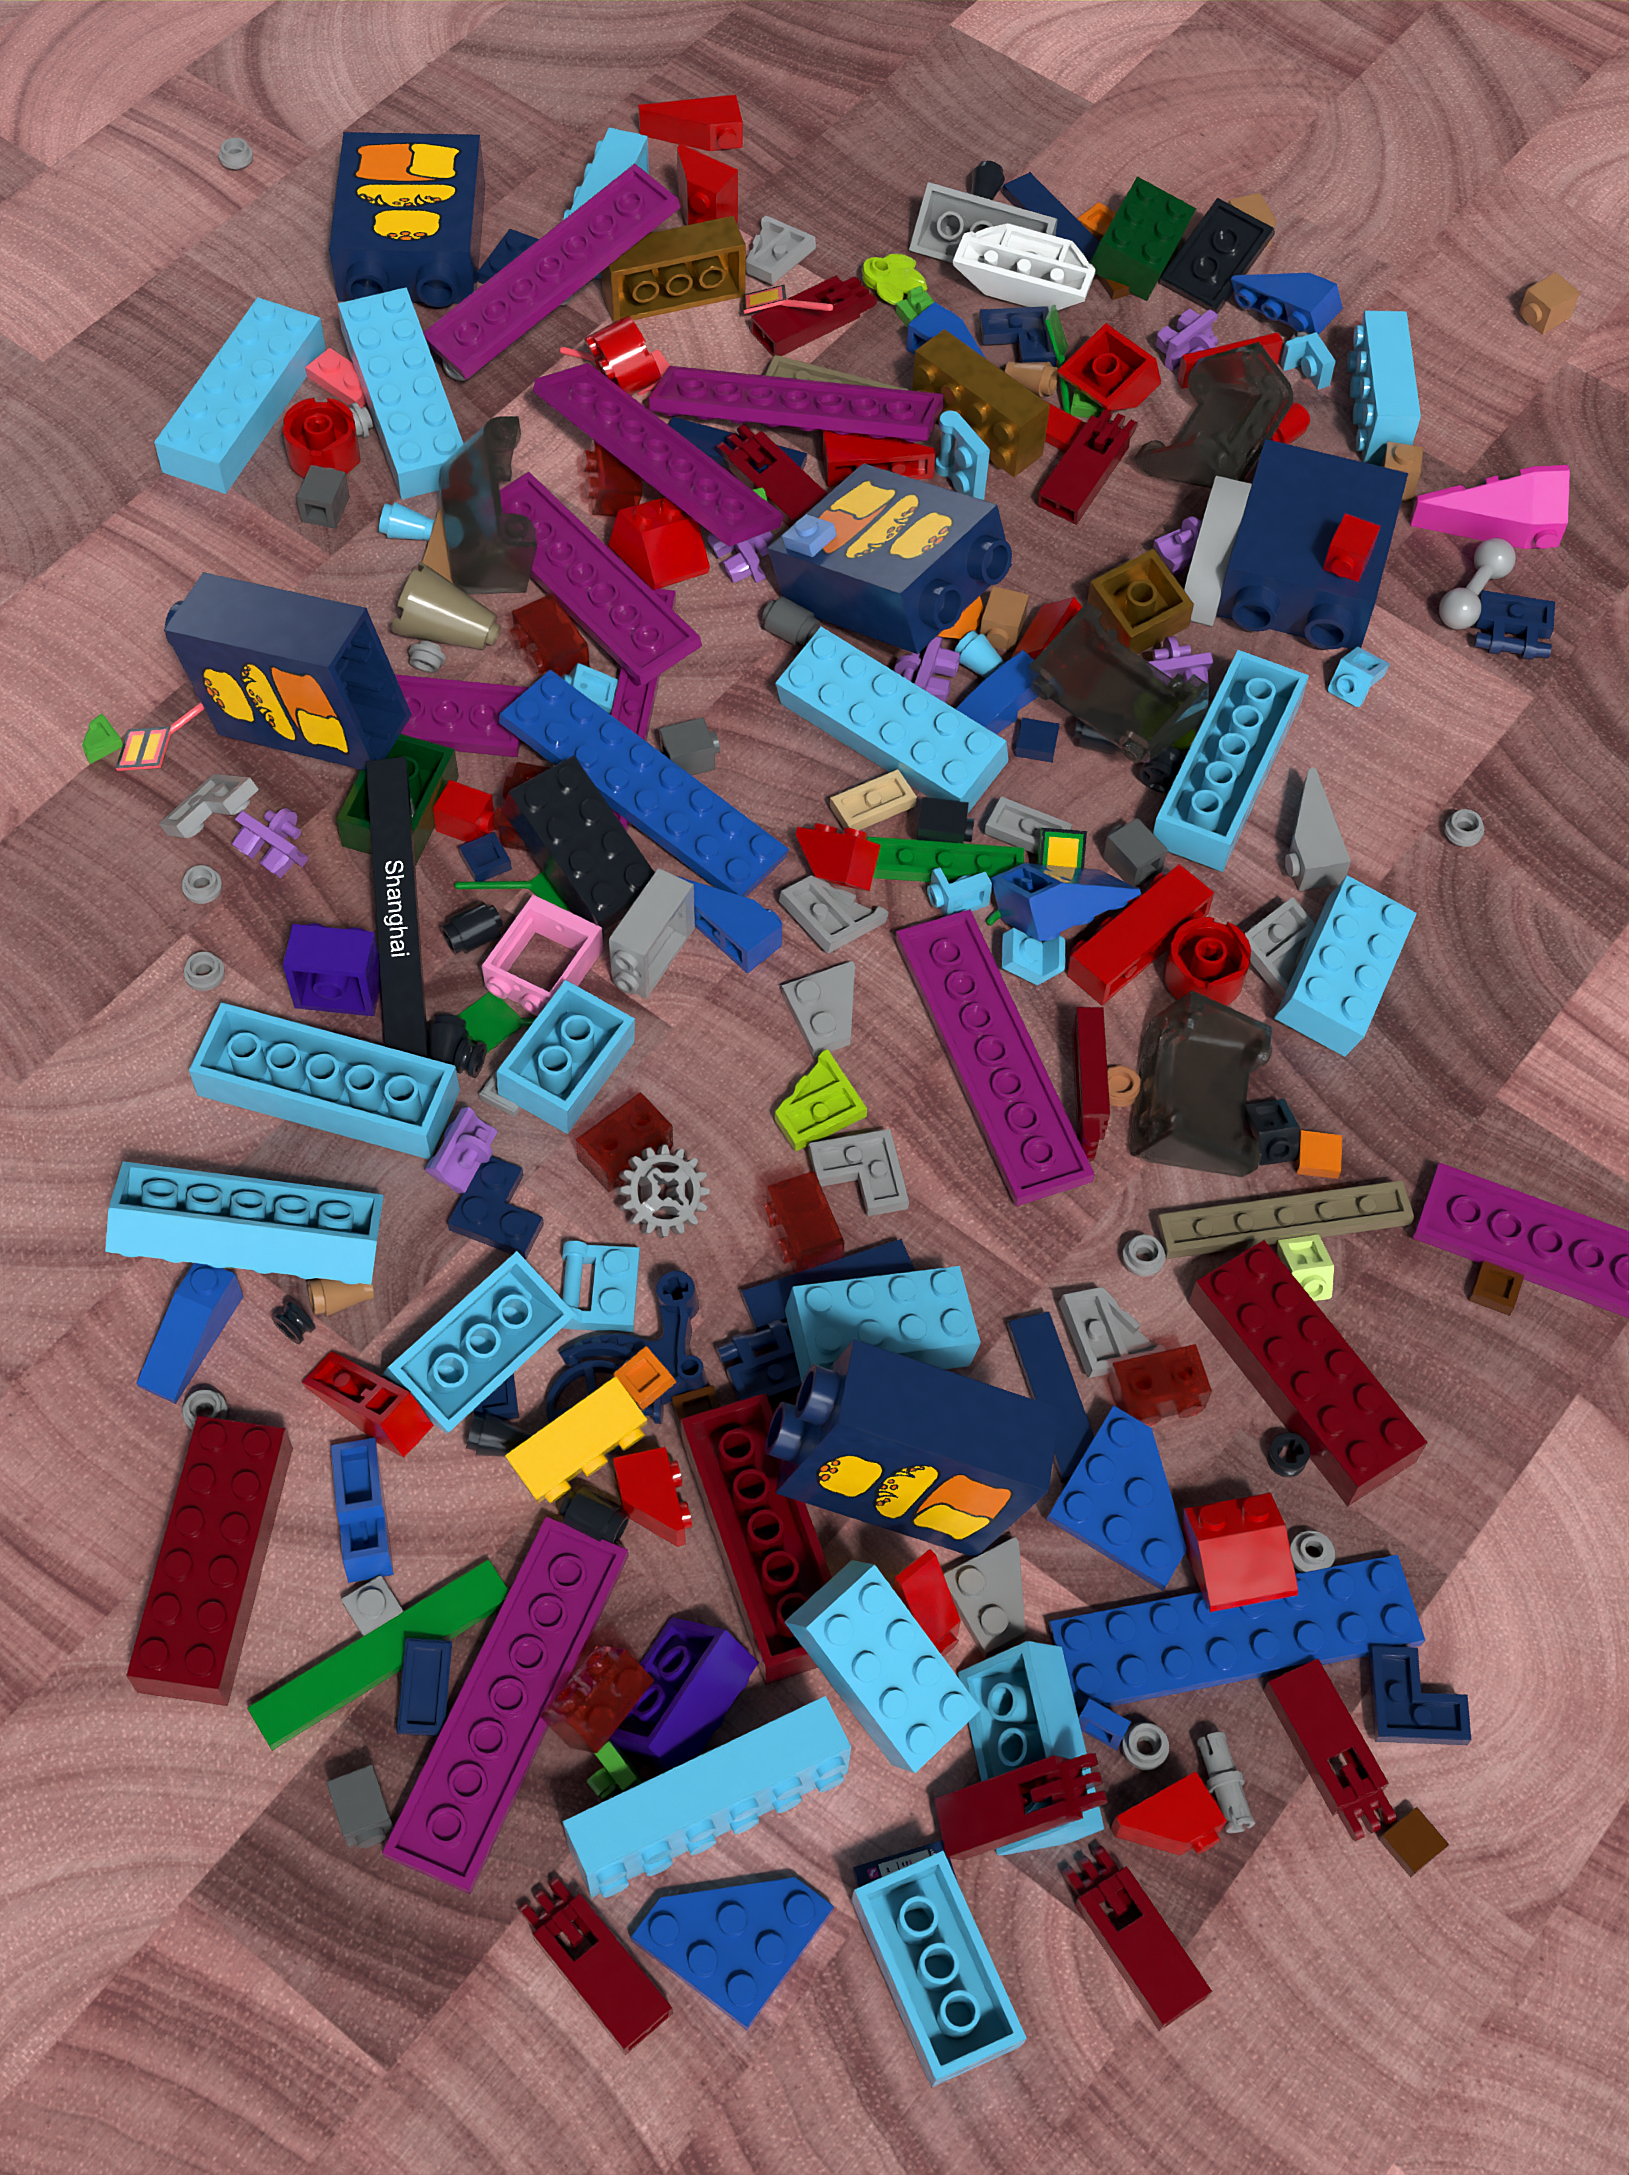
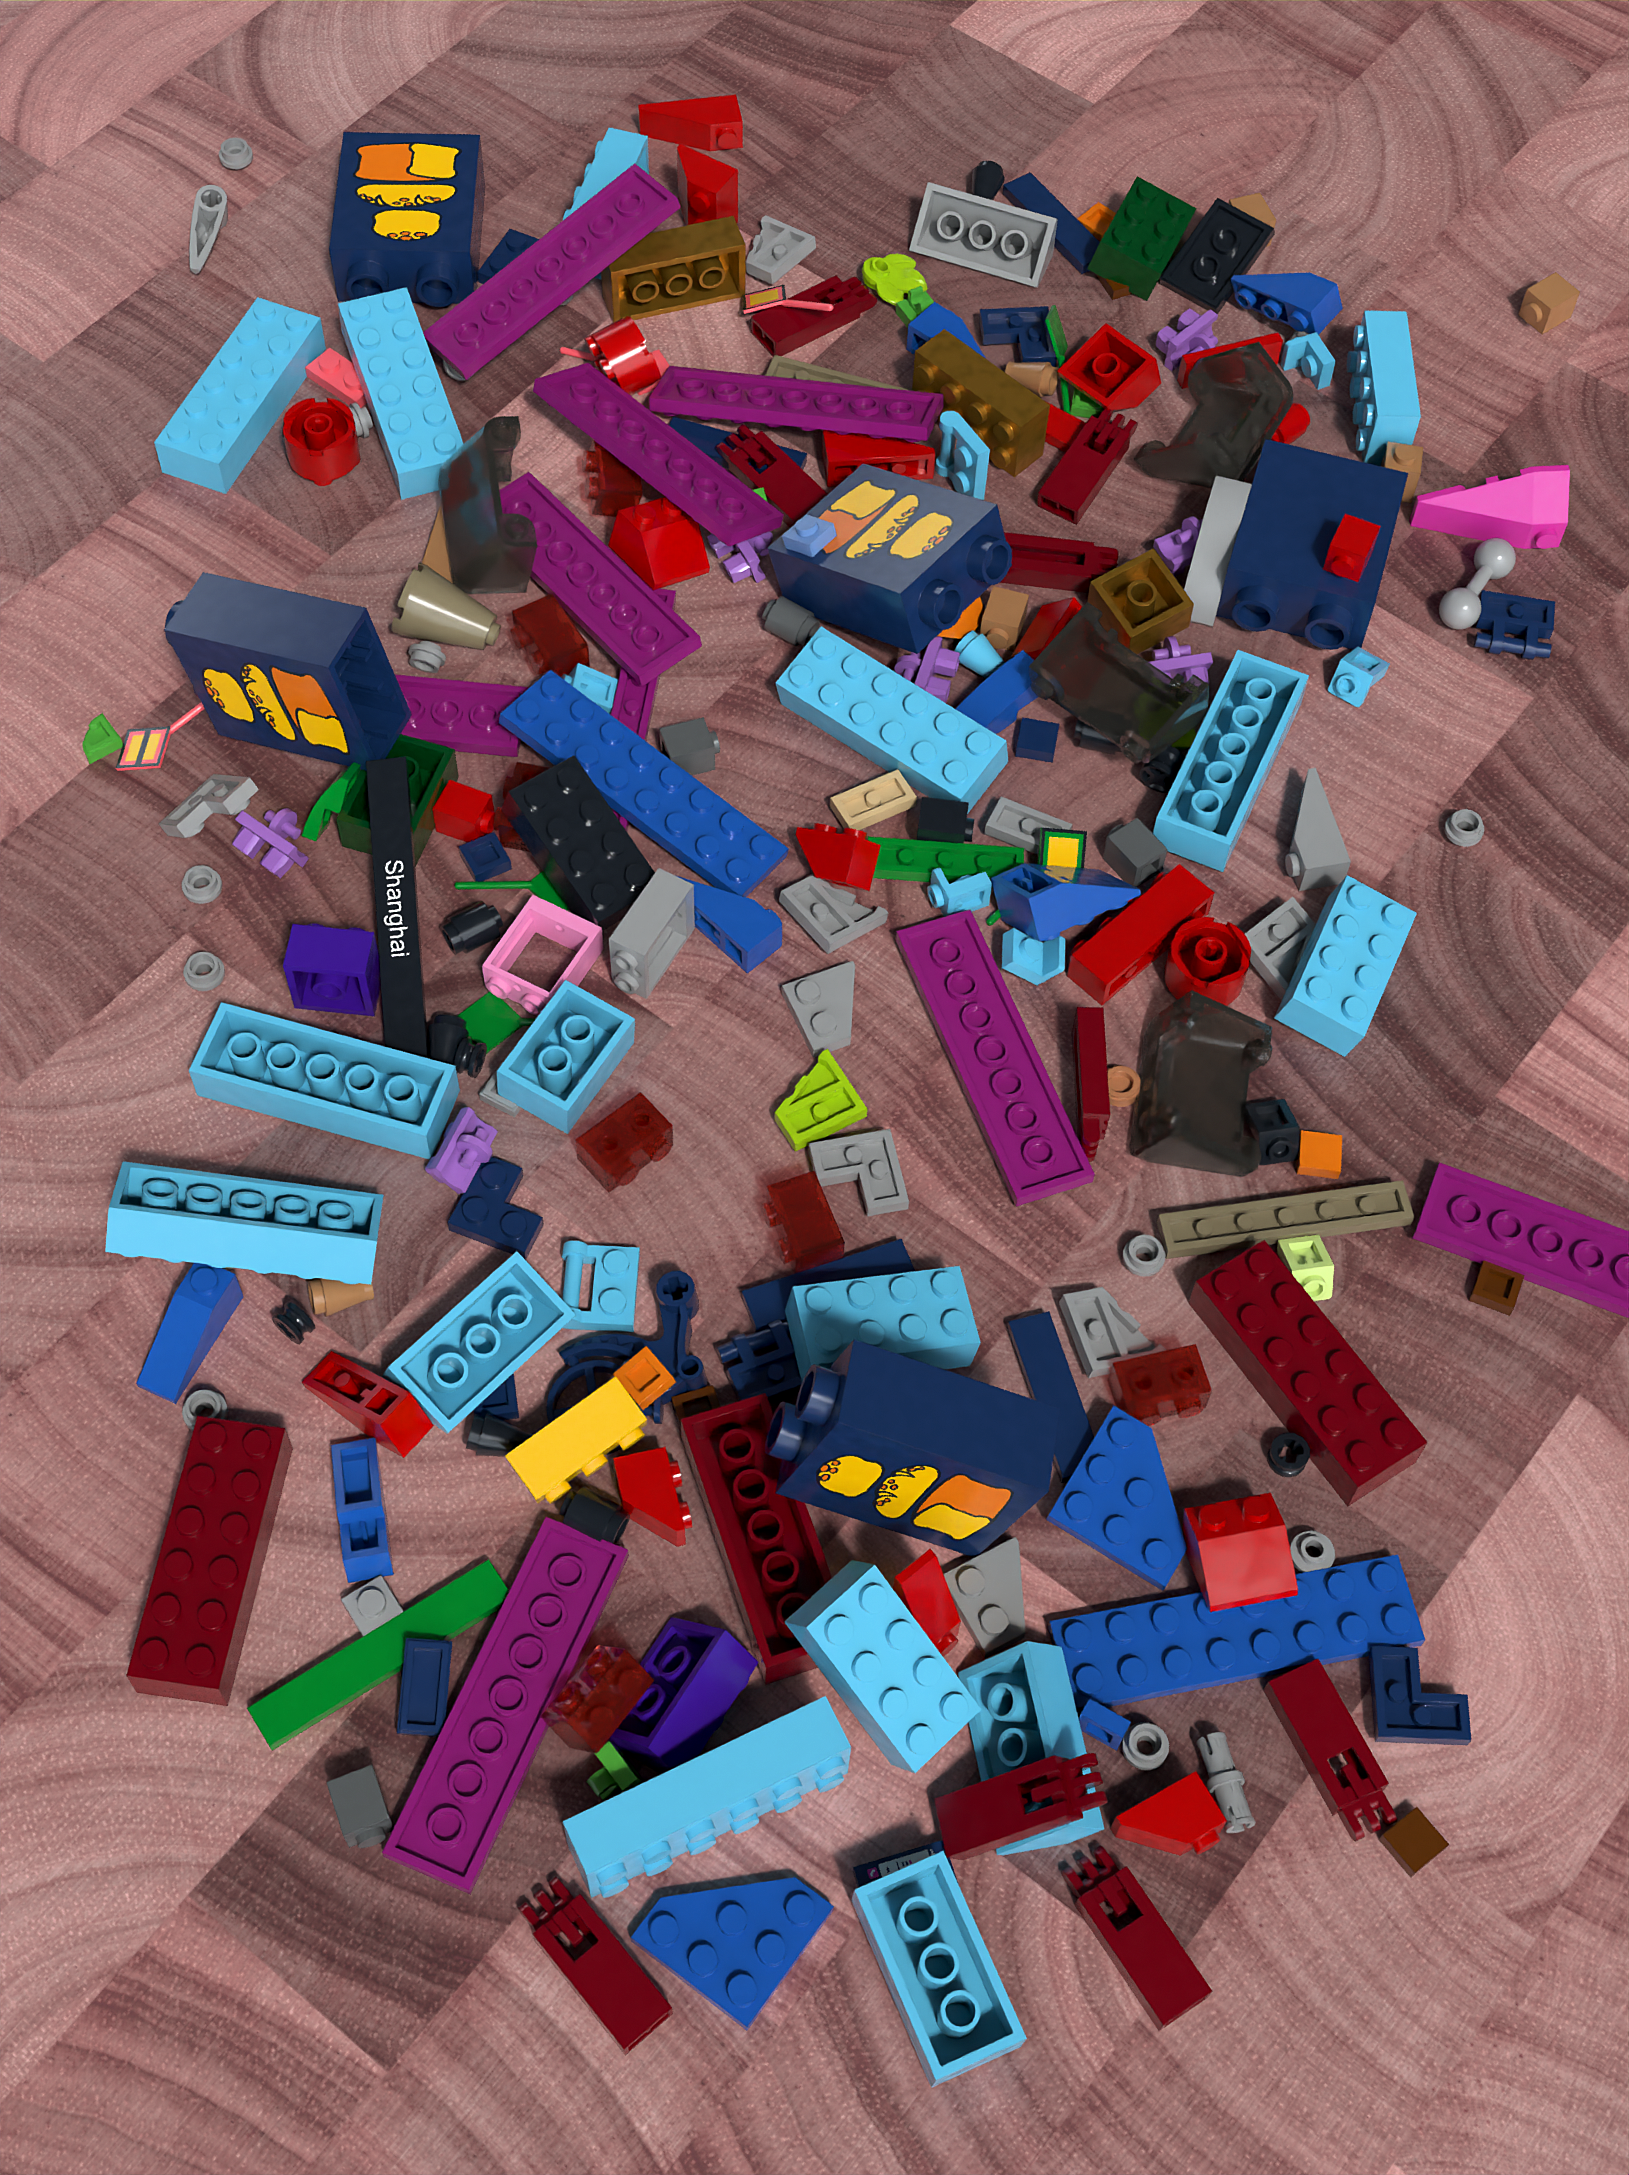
(208, 217): none -> light grey piece
(323, 496): dark grey brick -> none
(330, 801): none -> green slope
(404, 523): medium azure cone -> none
(650, 1179): light grey gear -> none
(1024, 266): white wedge -> none
(1057, 562): none -> dark red hinge

